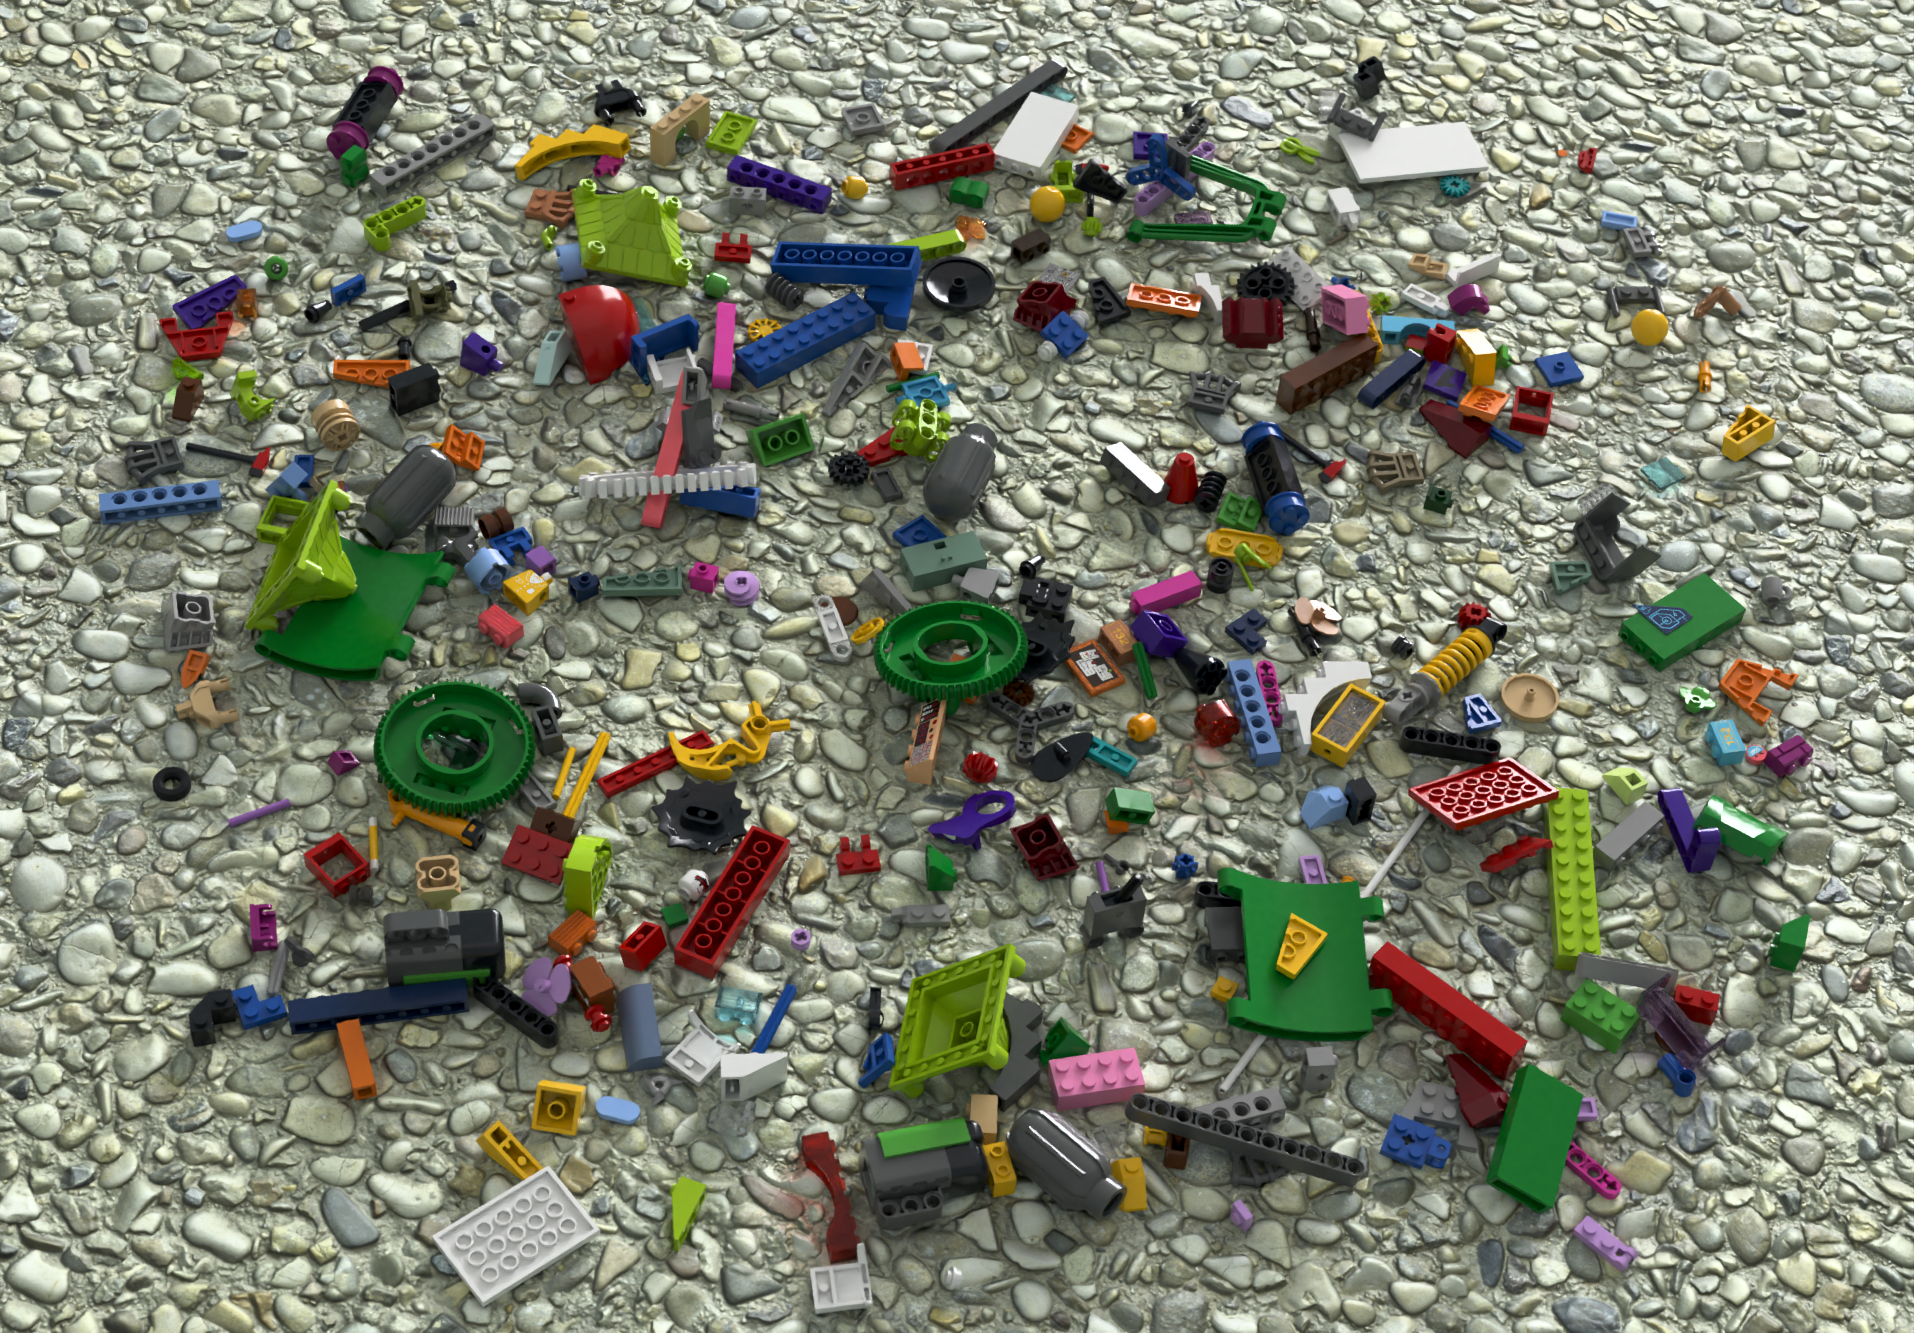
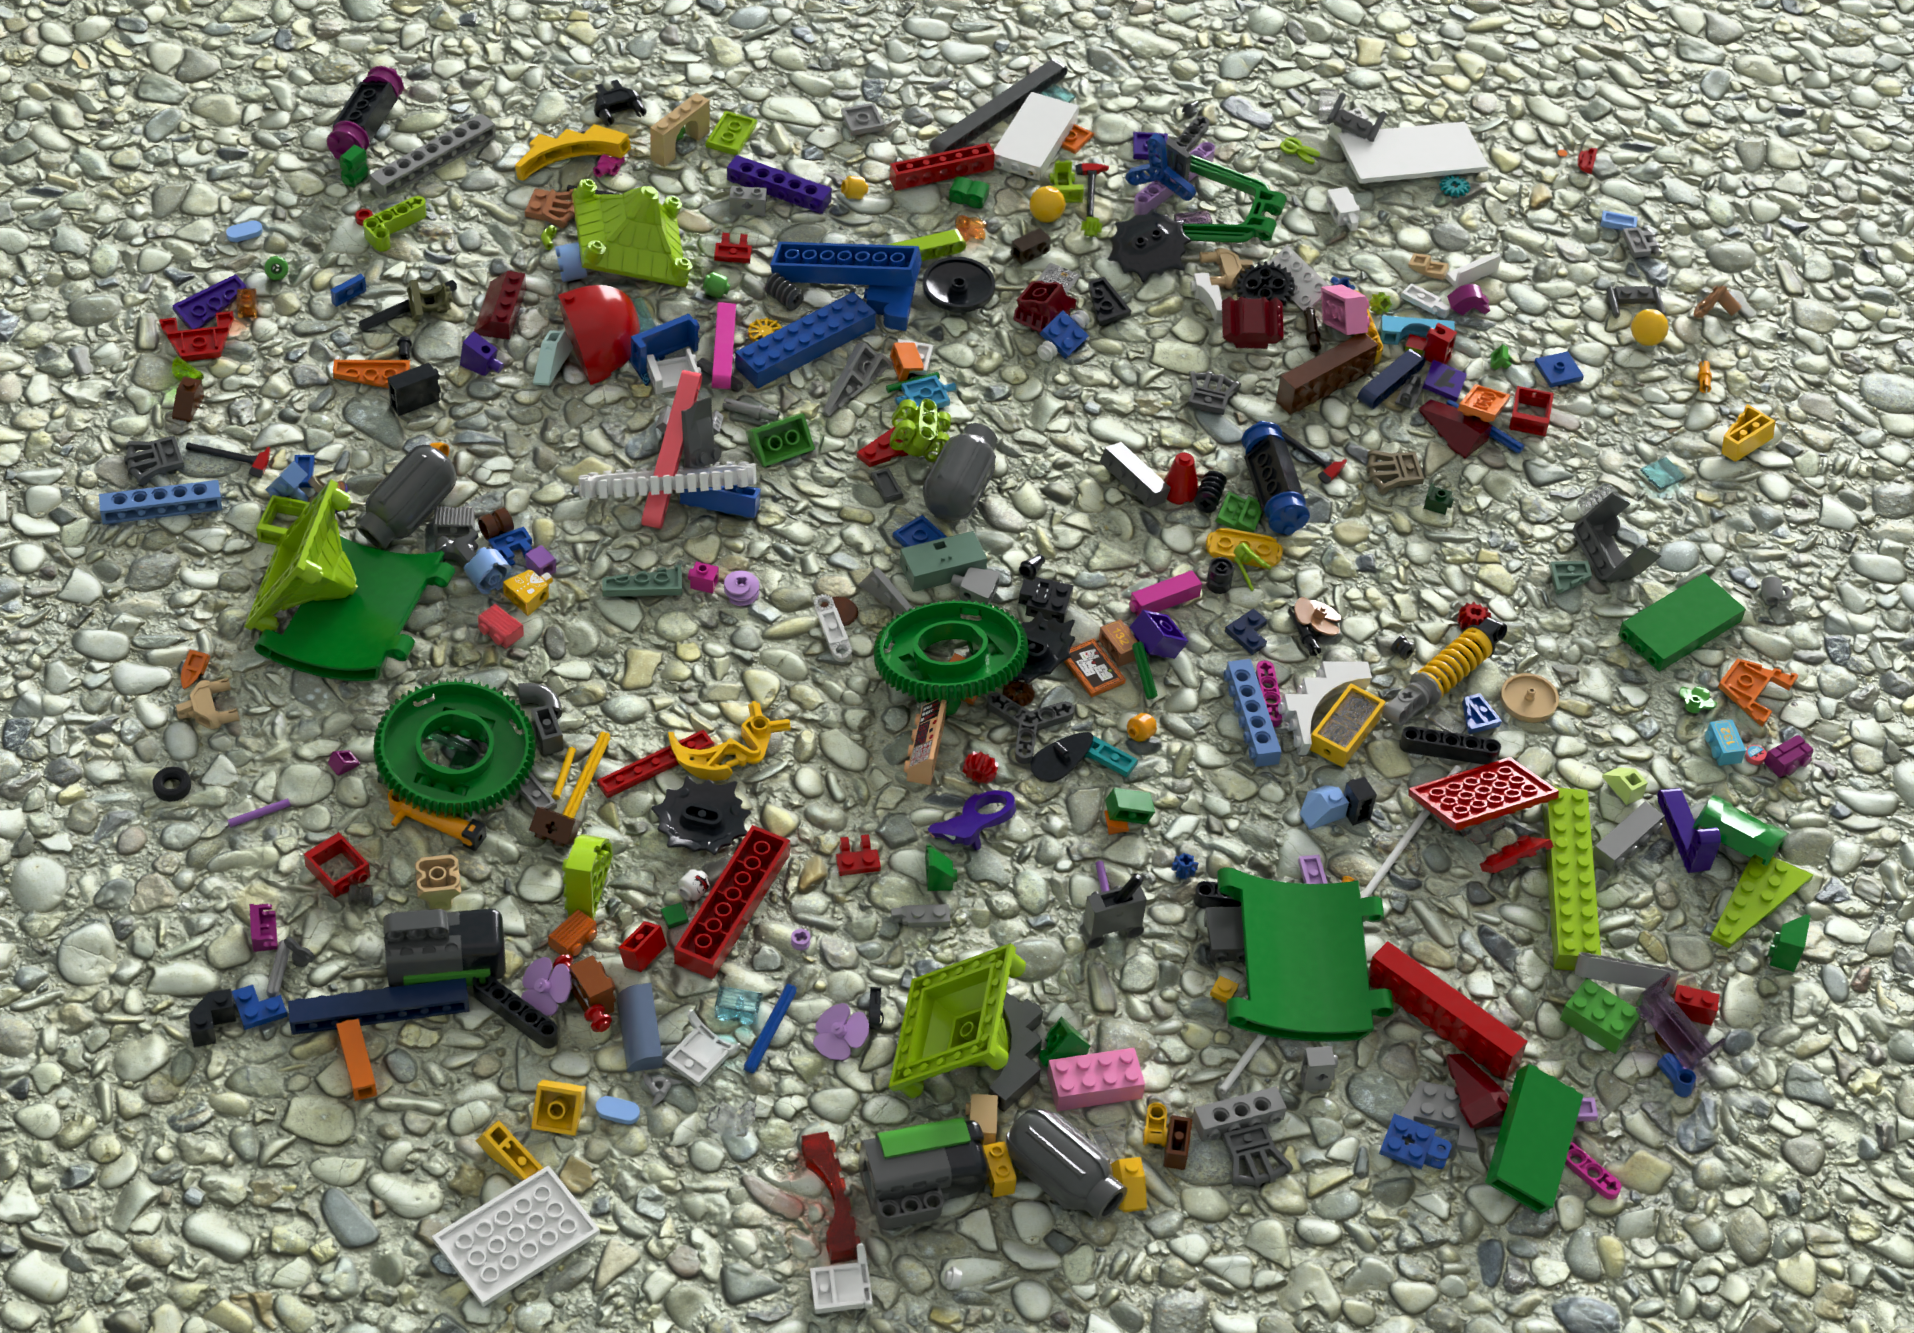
(187, 621): light grey slope -> none
(243, 394): lime tile -> none
(316, 311): black cone -> none
(335, 425): tan wheel -> none
(361, 215): none -> red tile
(373, 845): yellow bar -> none
(463, 448): orange slope -> none
(501, 305): none -> dark red slope
(537, 854): red plate -> none
(583, 586): dark blue brick -> none
(686, 1203): lime slope -> none
(693, 385): light grey slope -> none
(750, 1074): white slope -> none
(834, 1035): none -> lavender piece
(853, 474): black gear -> none
(867, 630): yellow wheel -> none
(879, 1059): blue wing -> none
(1044, 847): dark red slope -> none
(1099, 182): black wing -> none
(1122, 863): dark grey hand -> none
(1149, 244): none -> black piece
(1164, 300): orange plate -> none
(1200, 670): black cone -> none
(1216, 723): clear red brick -> none
(1229, 266): none -> tan connector
(1241, 1215): lavender plate -> none
(1253, 1147): dark grey beam -> none
(1299, 946): yellow wing -> none
(1368, 77): black brick -> none
(1477, 356): yellow wedge -> none
(1604, 1243): lavender plate -> none
(1664, 617): dark blue sticker -> none
(1757, 896): none -> lime wing

